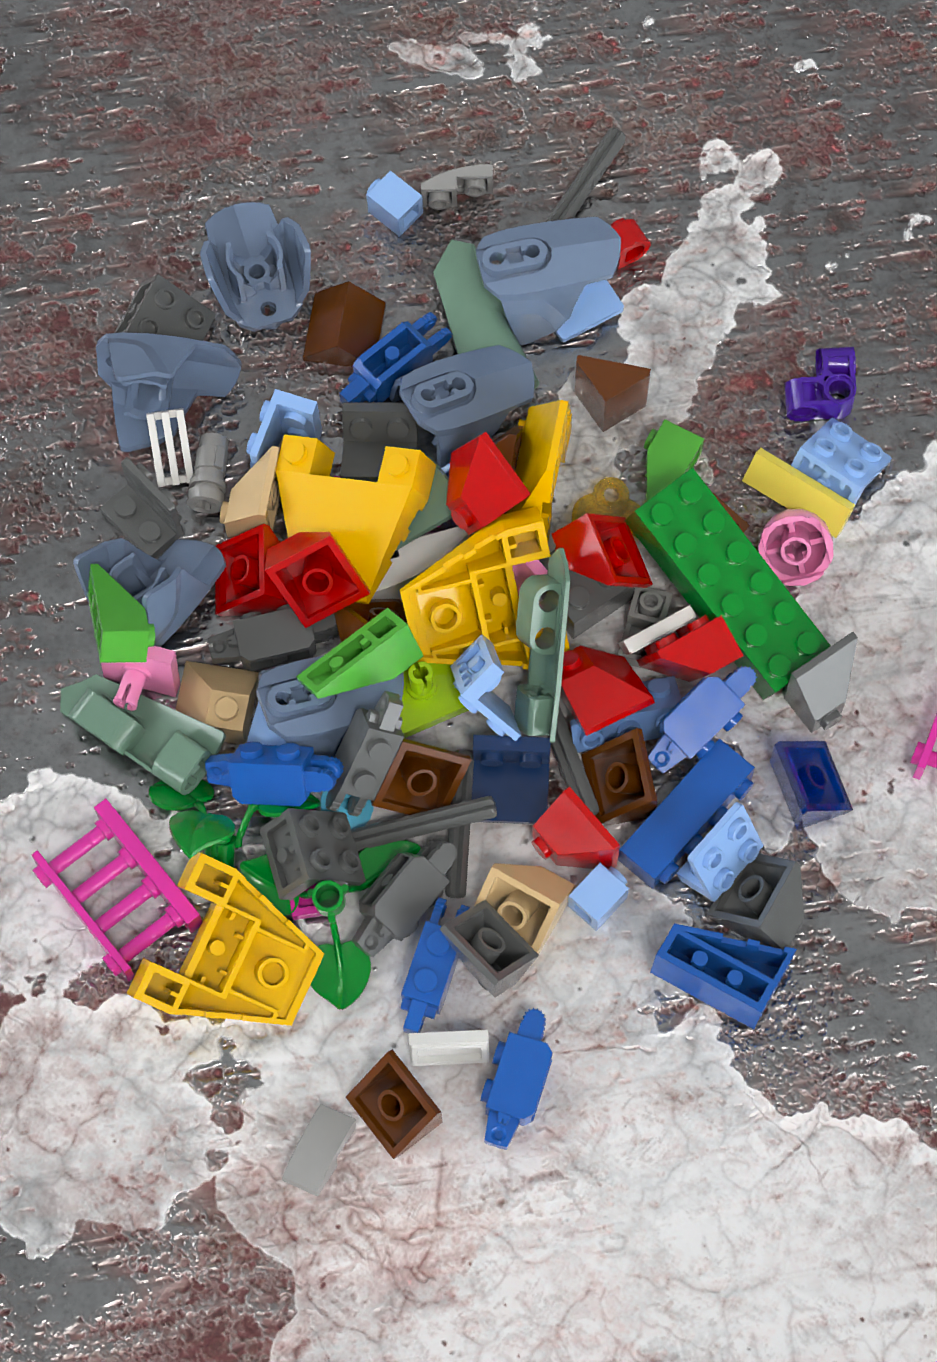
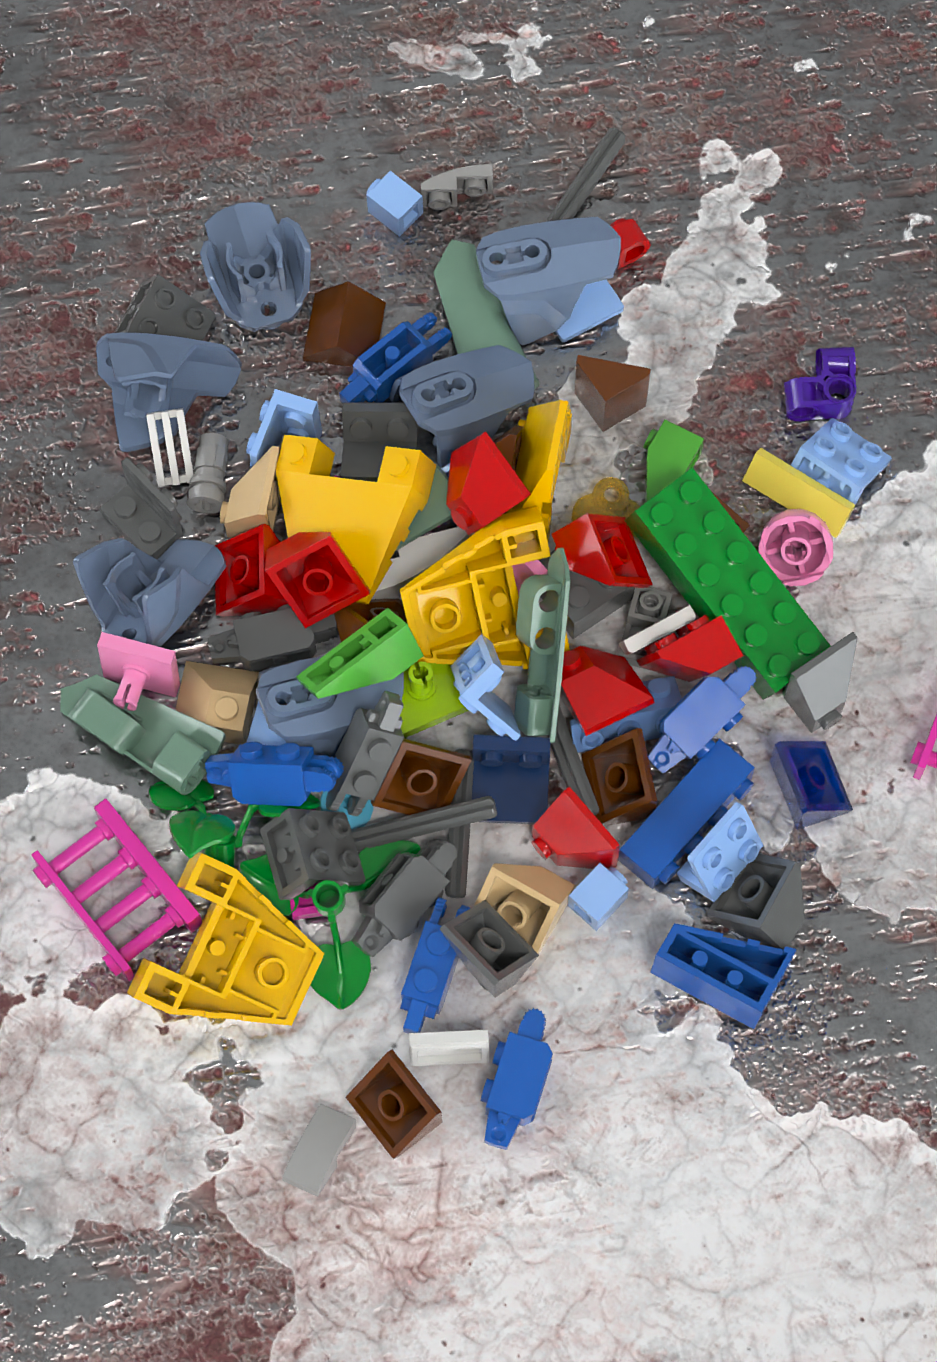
(117, 620): bright green slope -> none

